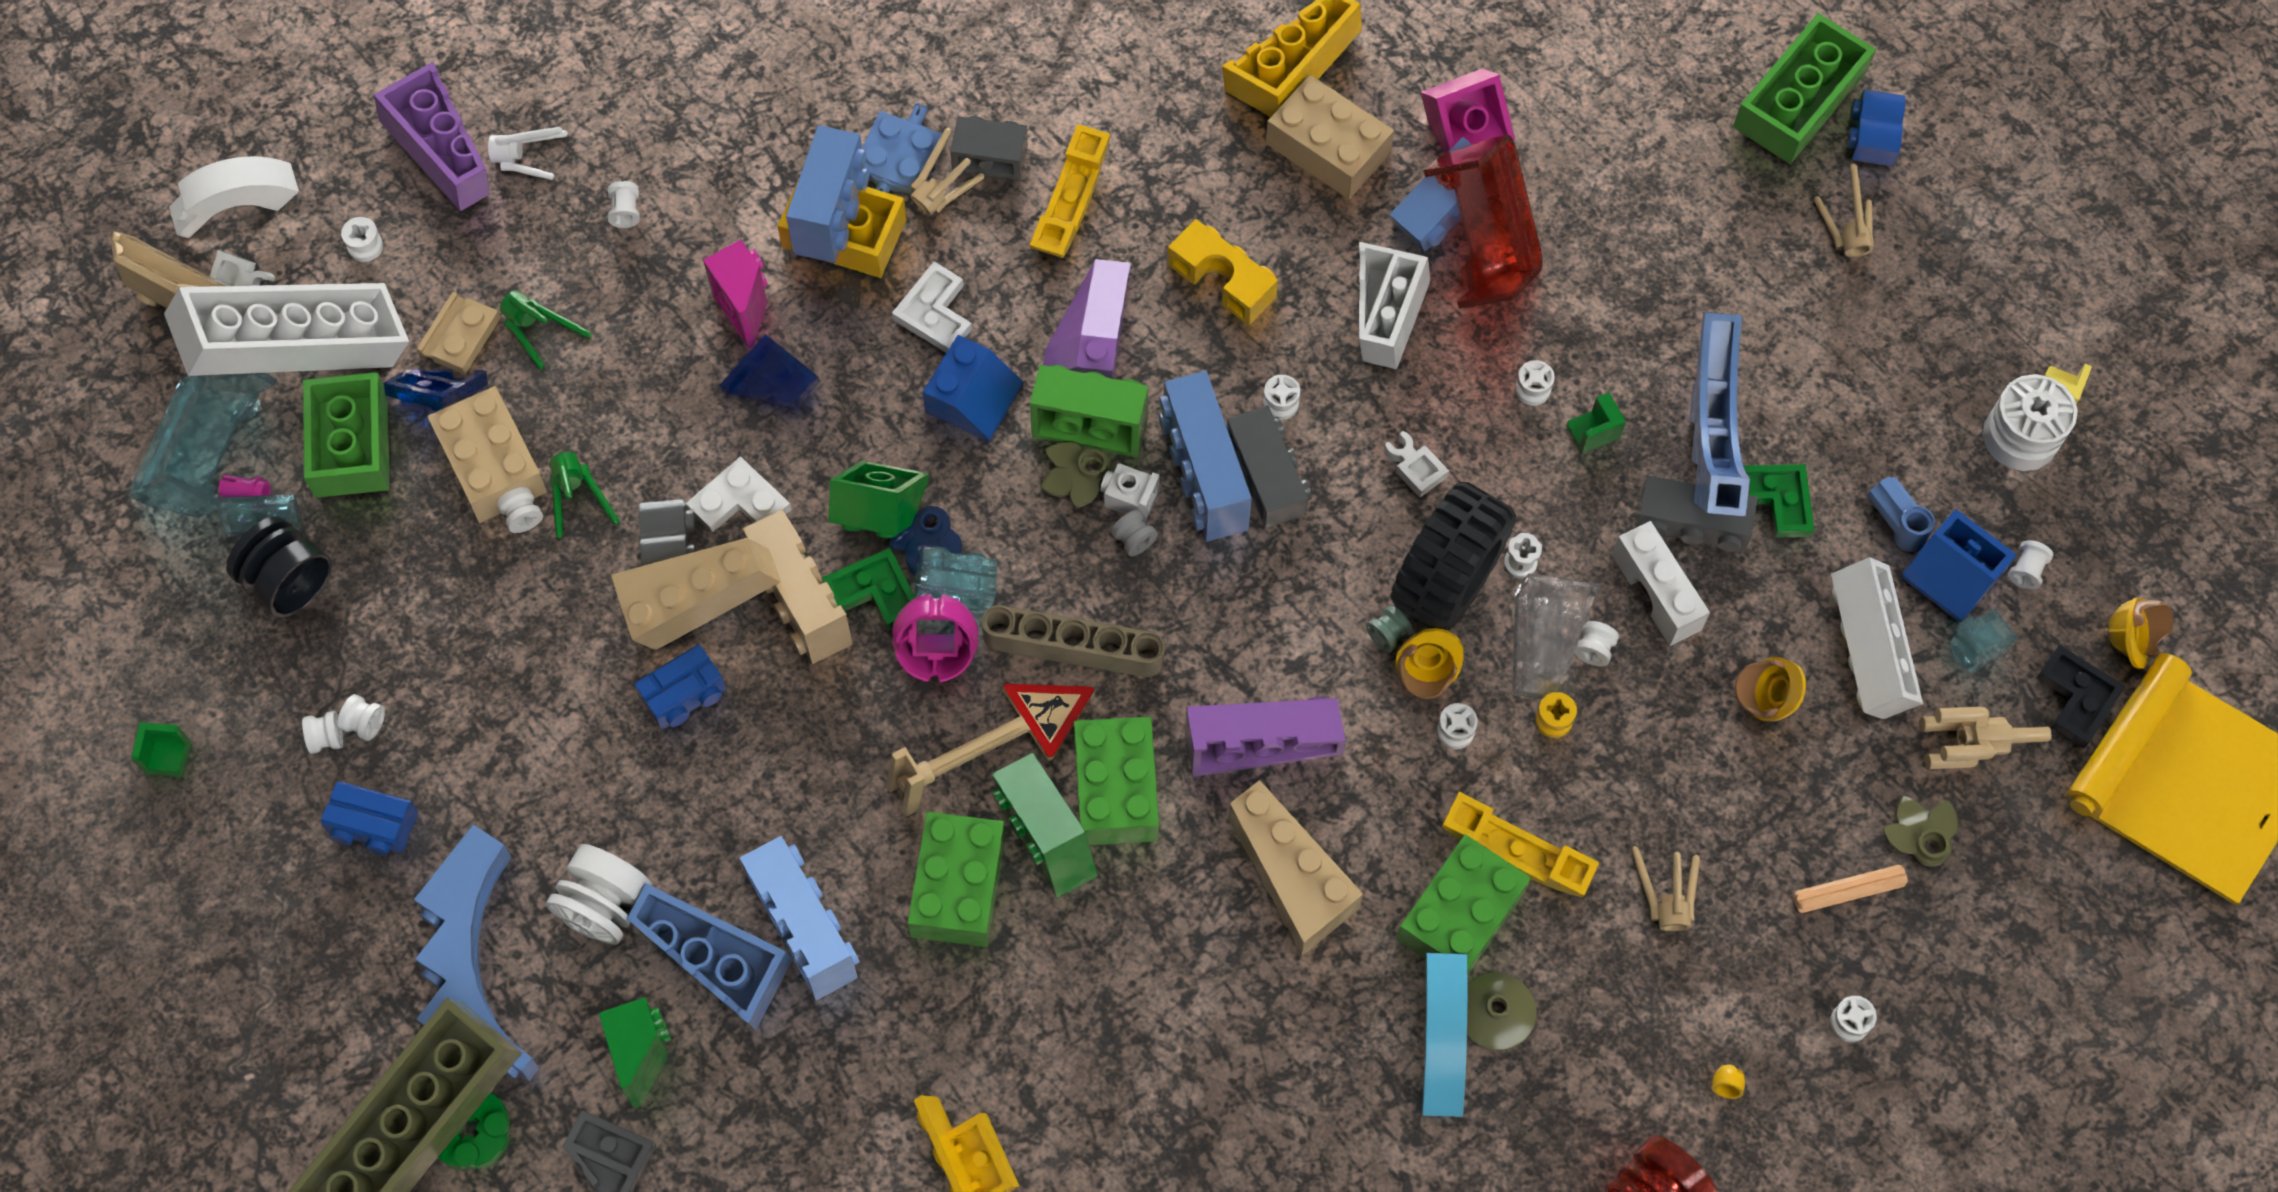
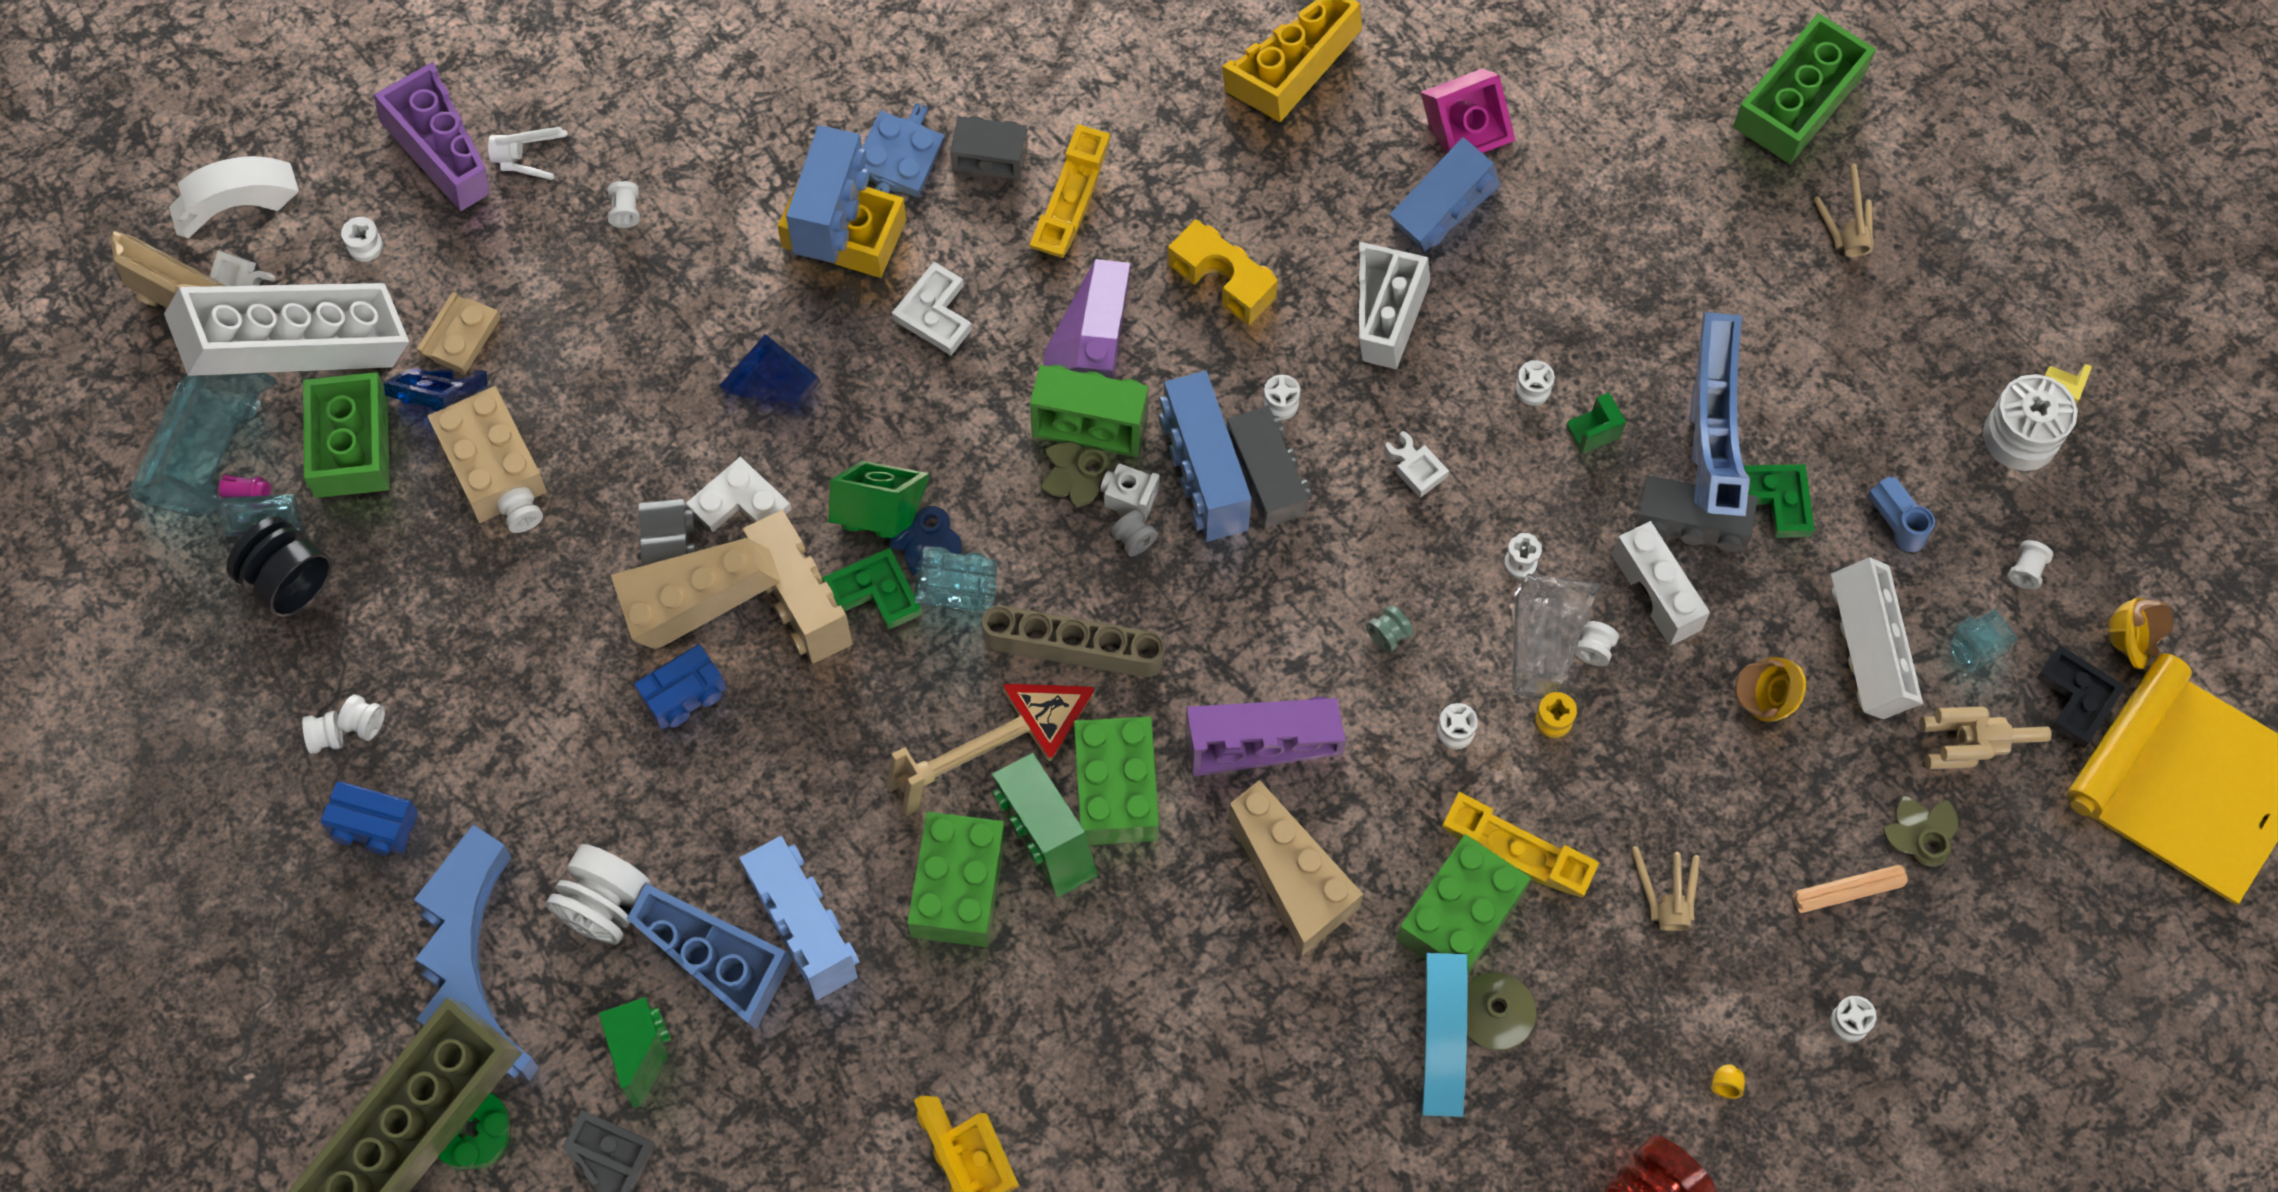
(161, 749): green panel -> none
(523, 312): green plant -> none
(567, 476): green plant -> none
(738, 288): dark pink slope -> none
(931, 194): tan plant -> none
(935, 653): dark pink piece -> none
(971, 389): blue slope -> none
(1329, 136): tan brick -> none
(1429, 662): yellow piece -> none
(1453, 556): black tyre -> none
(1494, 218): clear red windscreen -> none
(1877, 127): blue brick -> none
(1958, 565): blue slope -> none

